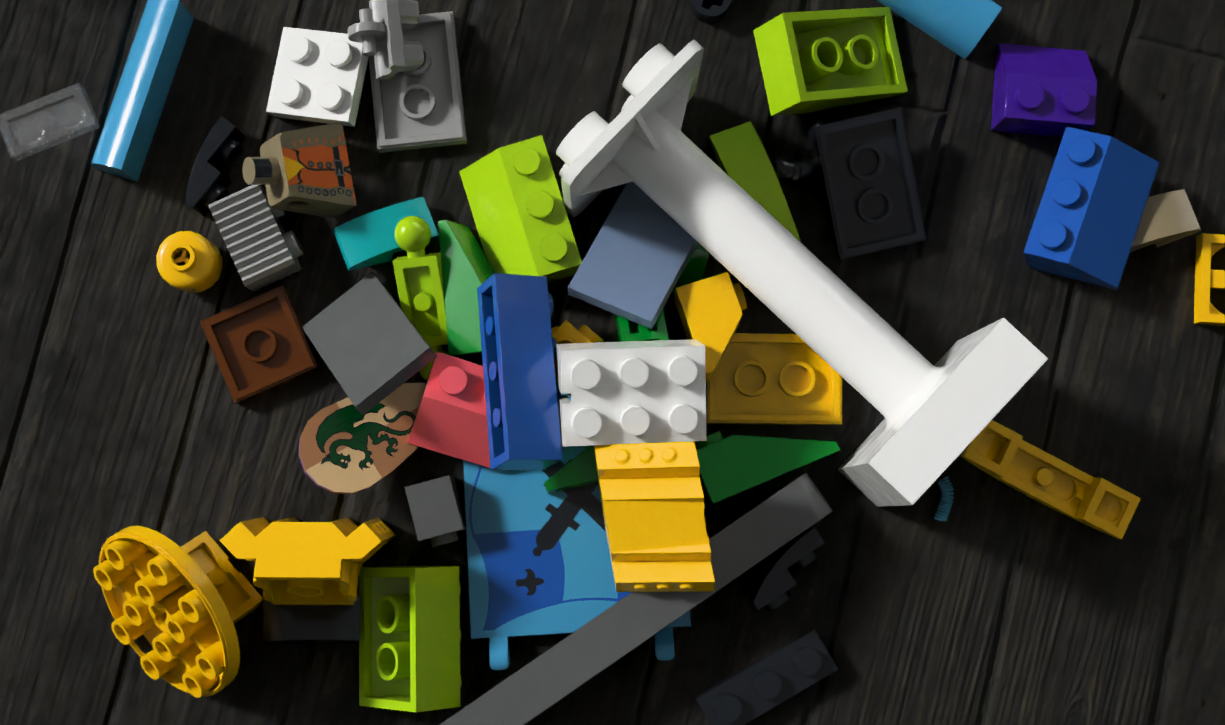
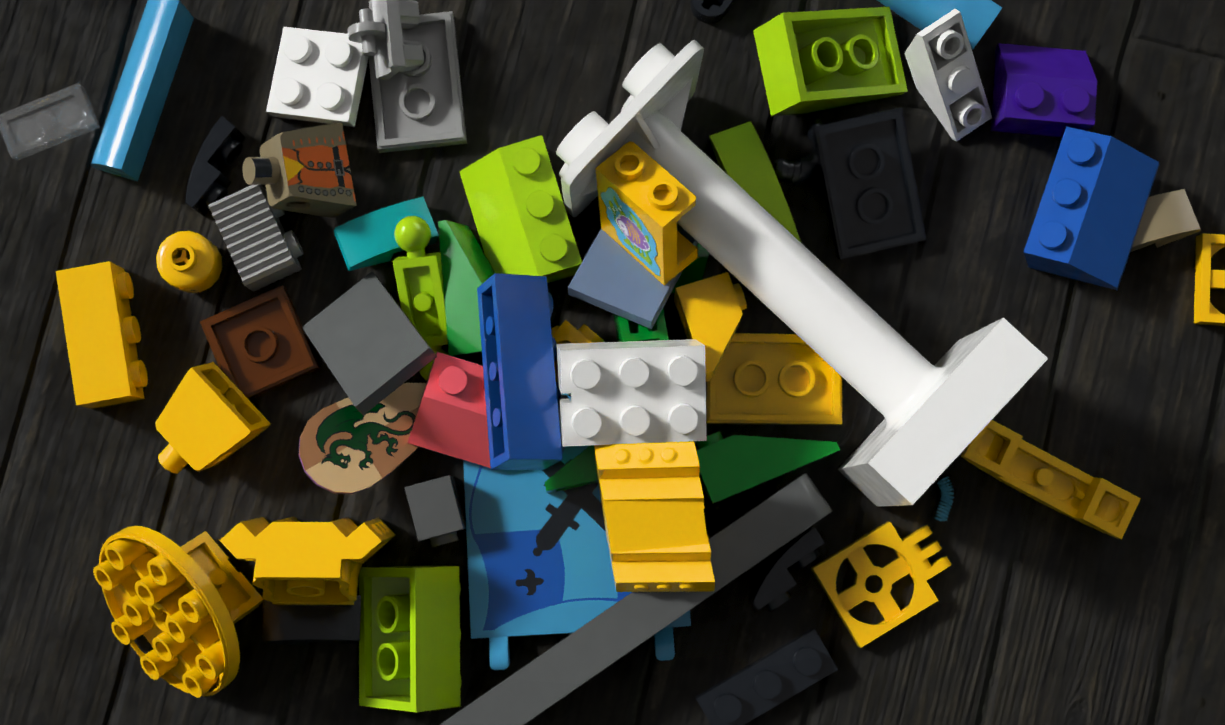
(101, 335): none -> yellow brick
(206, 420): none -> yellow torso
(642, 211): none -> yellow panel
(911, 561): none -> yellow piece
(948, 75): none -> white slope

